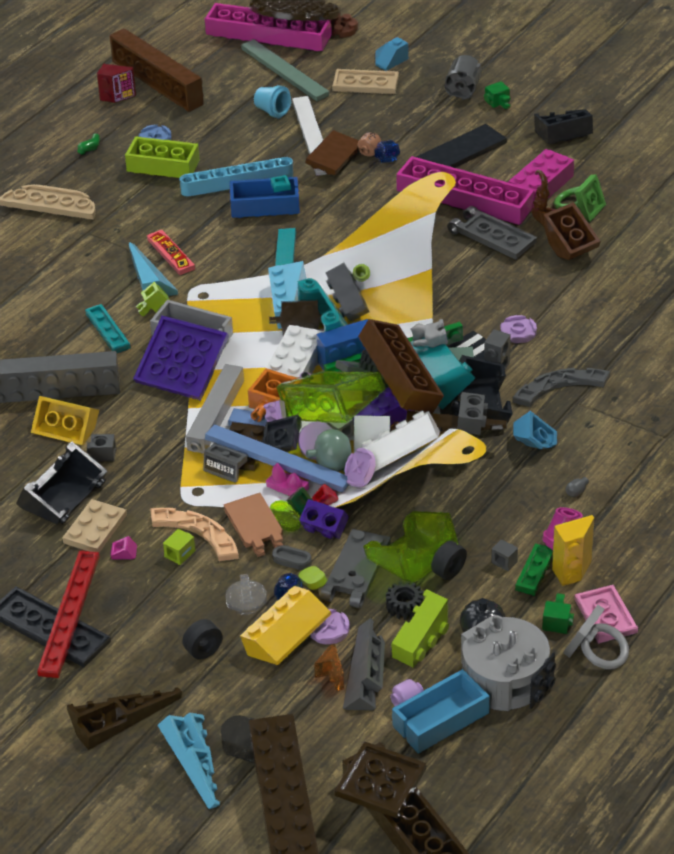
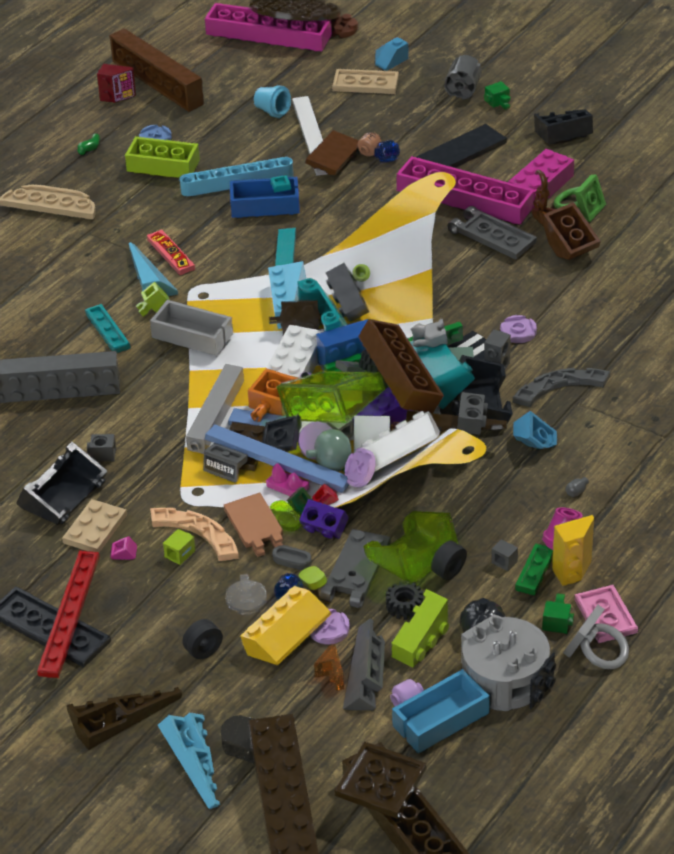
(64, 420): yellow slope -> none
(181, 357): dark purple plate -> none
(275, 410): lavender tile -> none
(285, 70): sand green tile -> none

